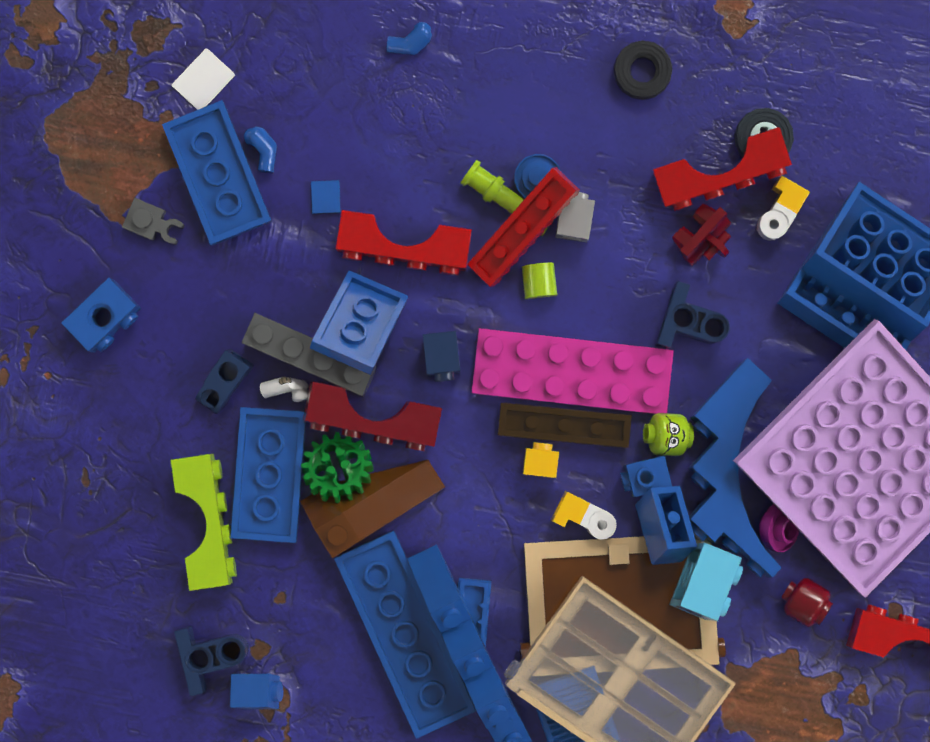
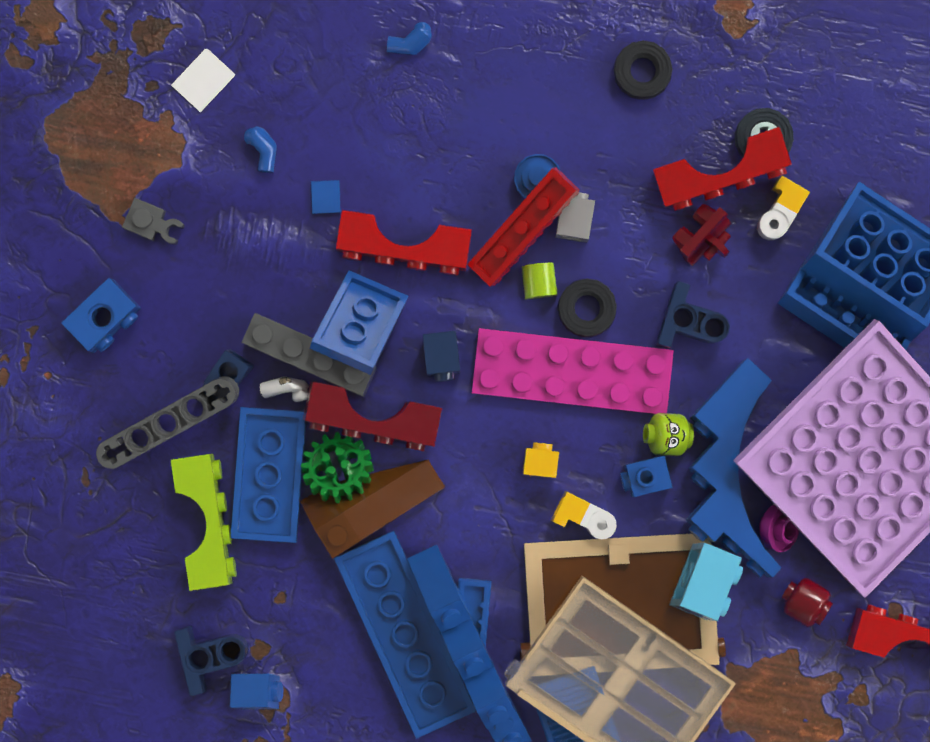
(154, 431): none -> dark grey beam
(216, 173): blue plate -> none
(492, 188): lime pin -> none
(564, 425): dark brown plate -> none
(567, 307): none -> black tyre
(666, 525): blue brick -> none

